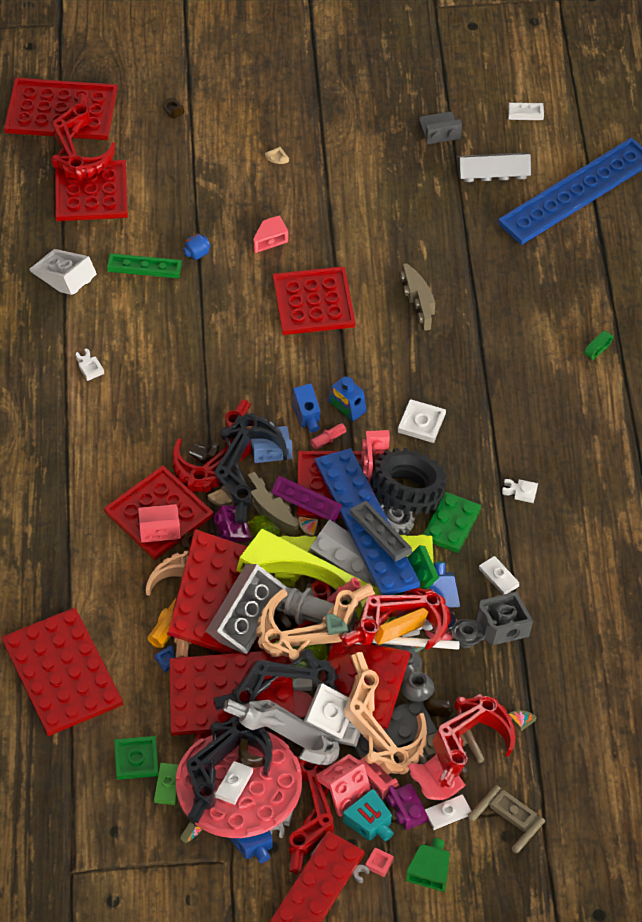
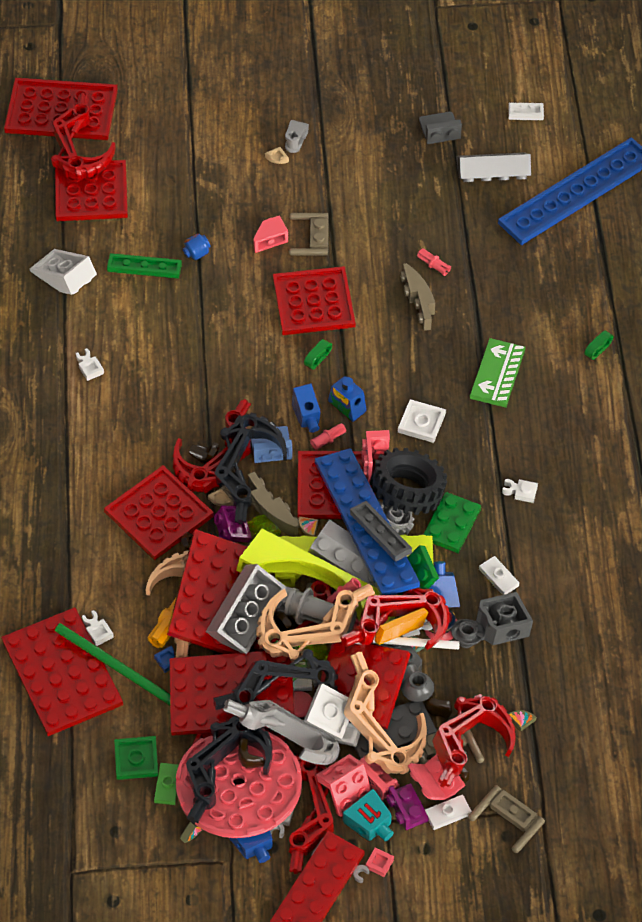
(98, 630): none -> white plate
(113, 663): none -> green piece
(159, 523): coral bracket -> none
(173, 108): dark brown hair -> none
(234, 782): white plate -> none
(295, 135): none -> light grey piece
(306, 498): magenta plate -> none
(318, 234): none -> dark tan plate
(318, 354): none -> green beam
(335, 625): sand green tile -> none
(430, 866): green torso -> none
(433, 261): none -> coral axle
(497, 372): none -> bright green tile

